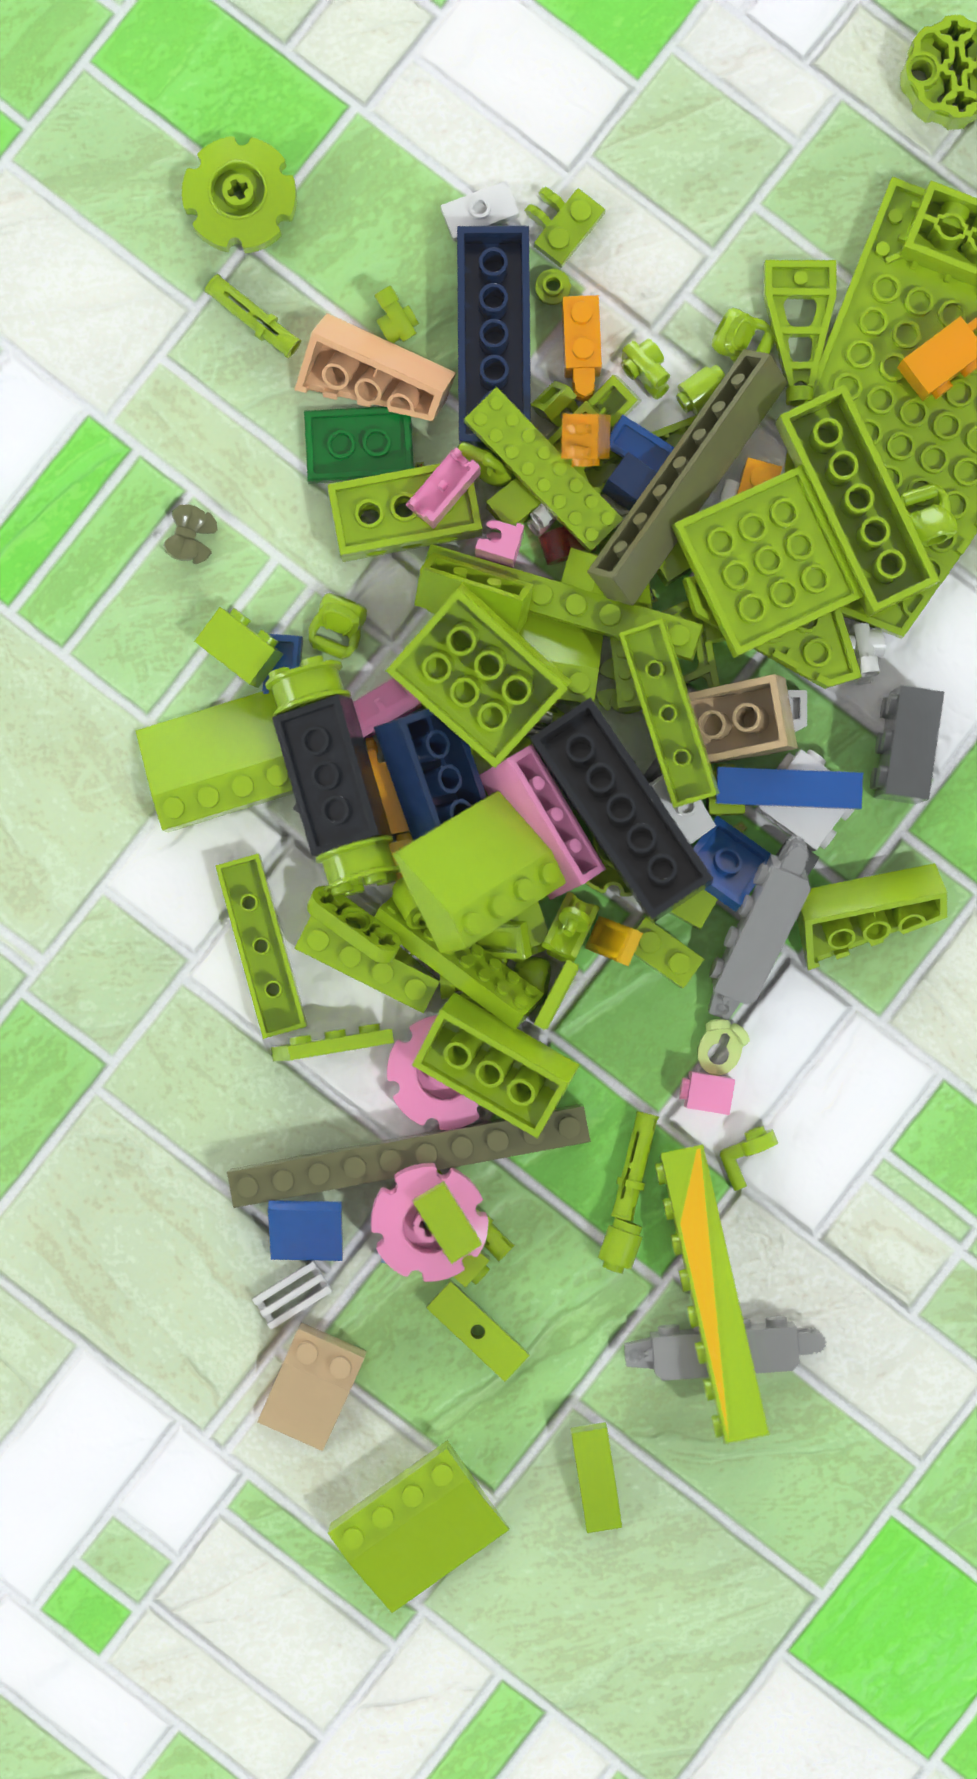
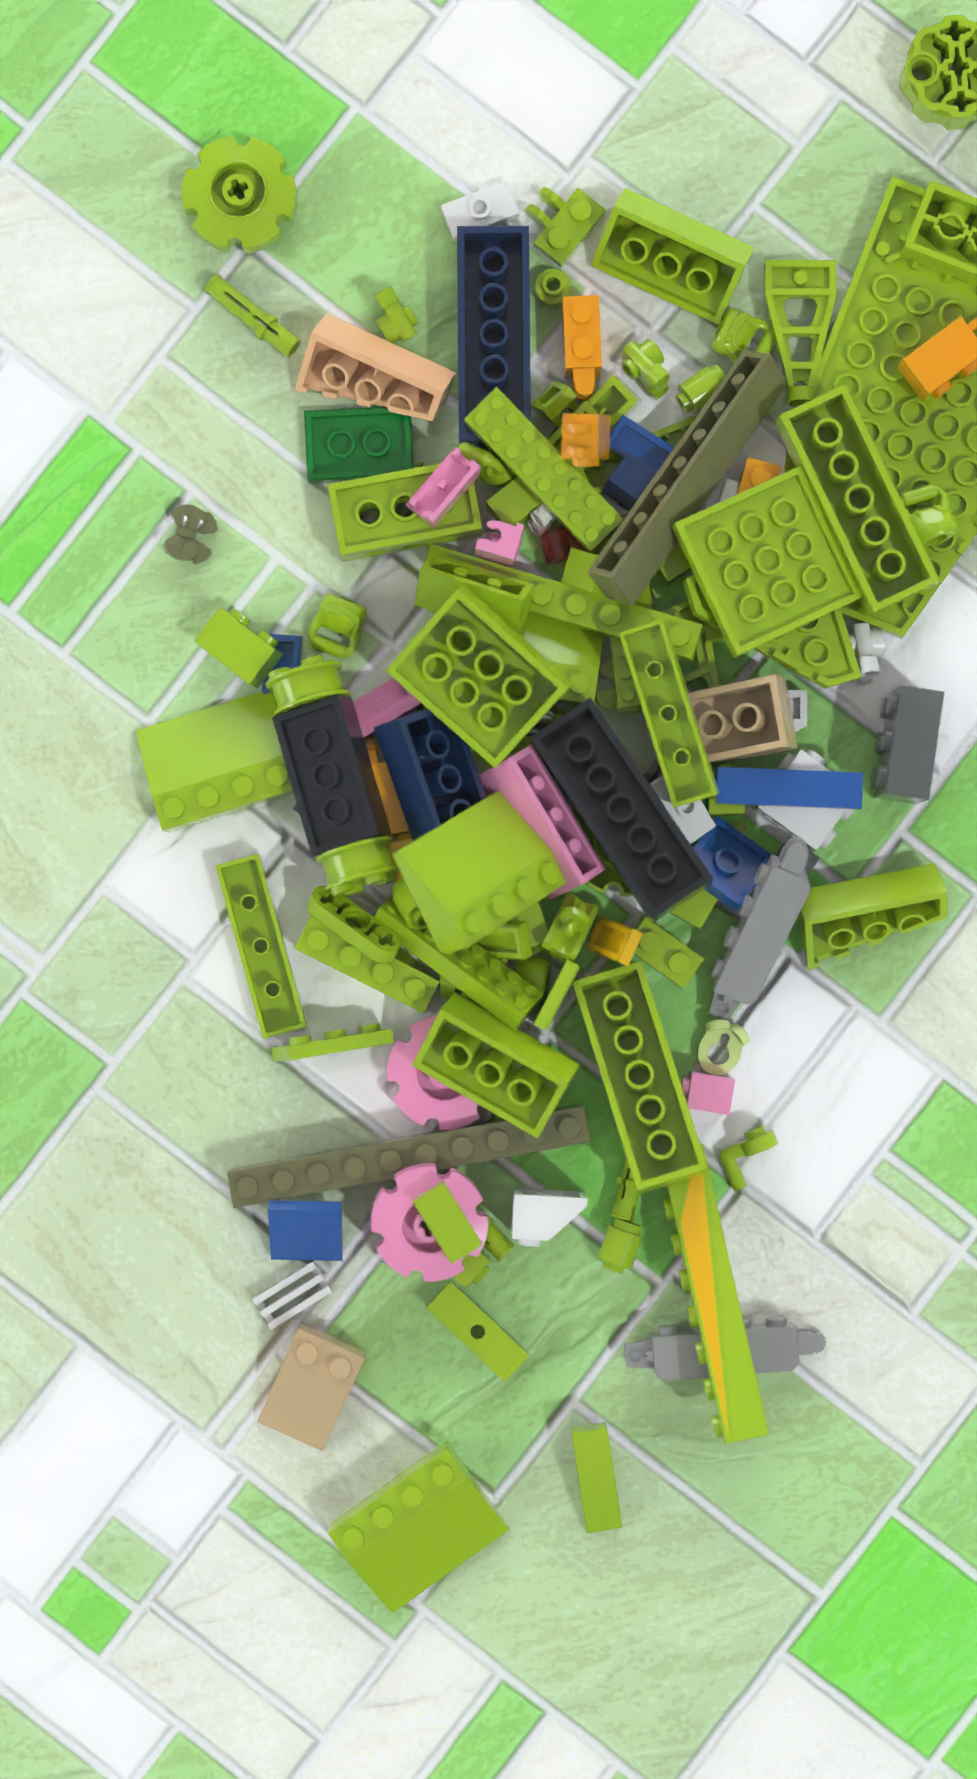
(543, 1213): none -> white slope
(640, 1077): none -> lime brick
(671, 256): none -> lime slope

